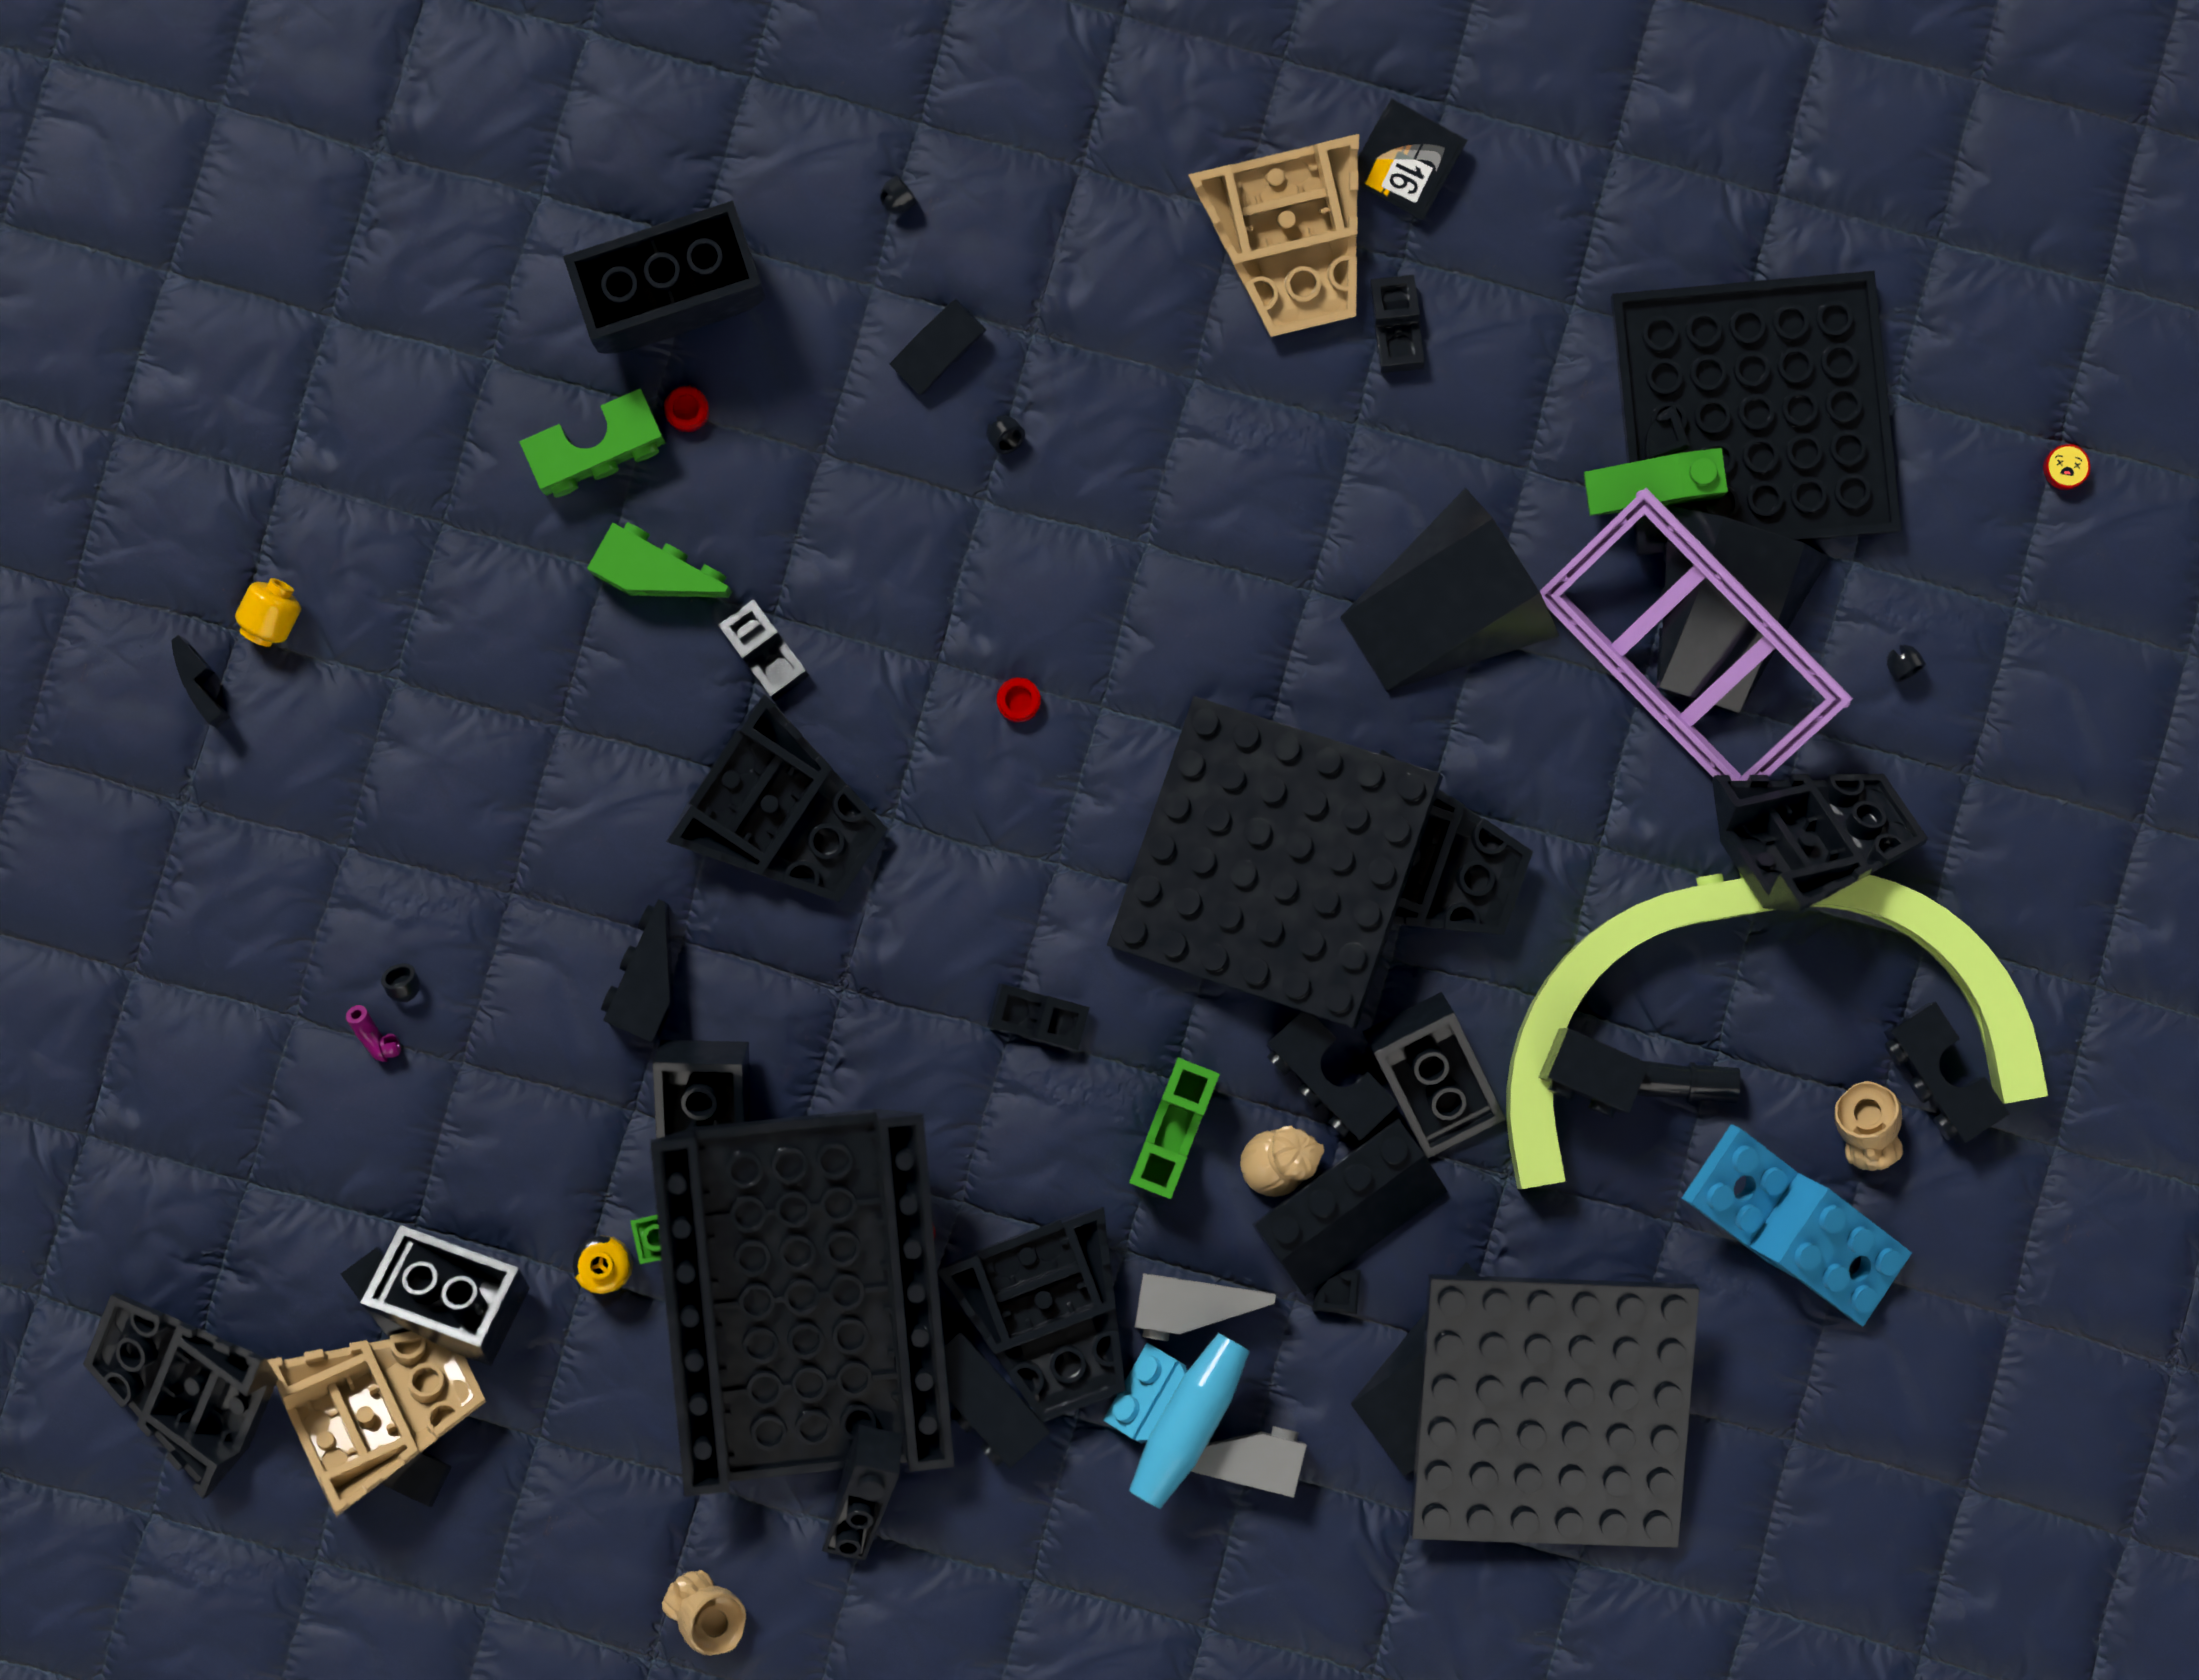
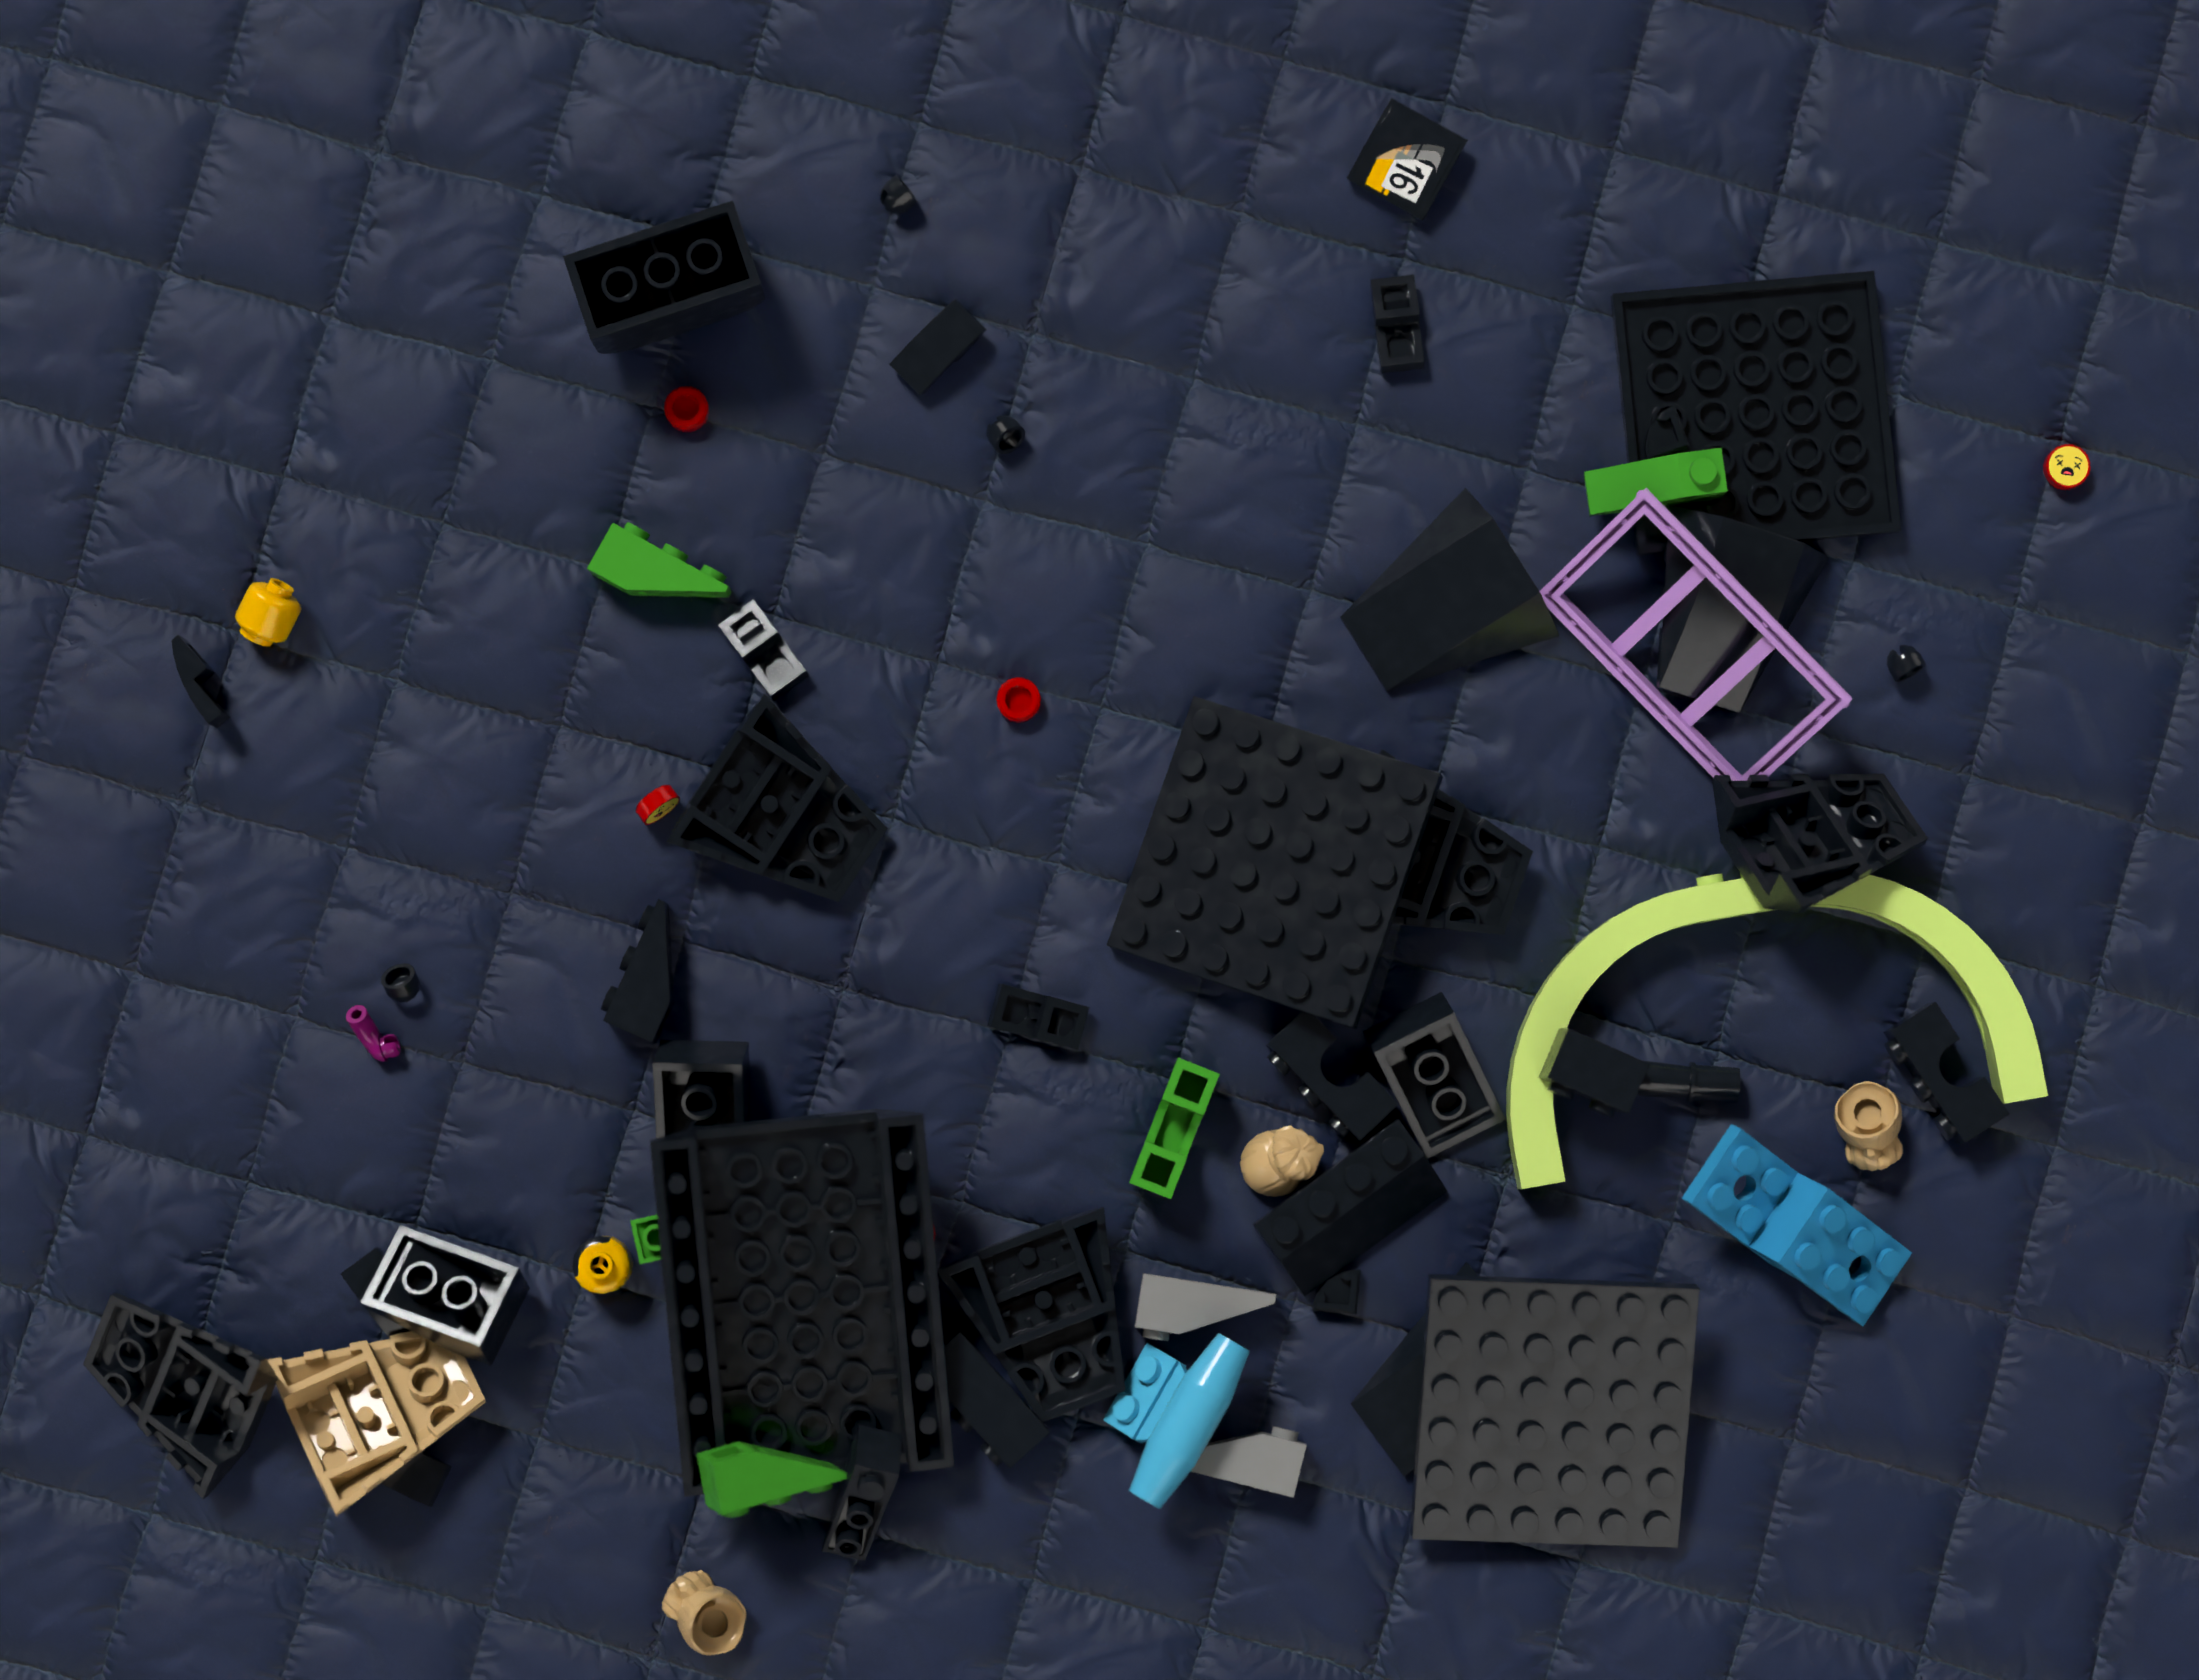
(629, 434): bright green arch -> none
(657, 804): none -> red tile
(751, 1475): none -> bright green slope
(1290, 231): tan wedge -> none

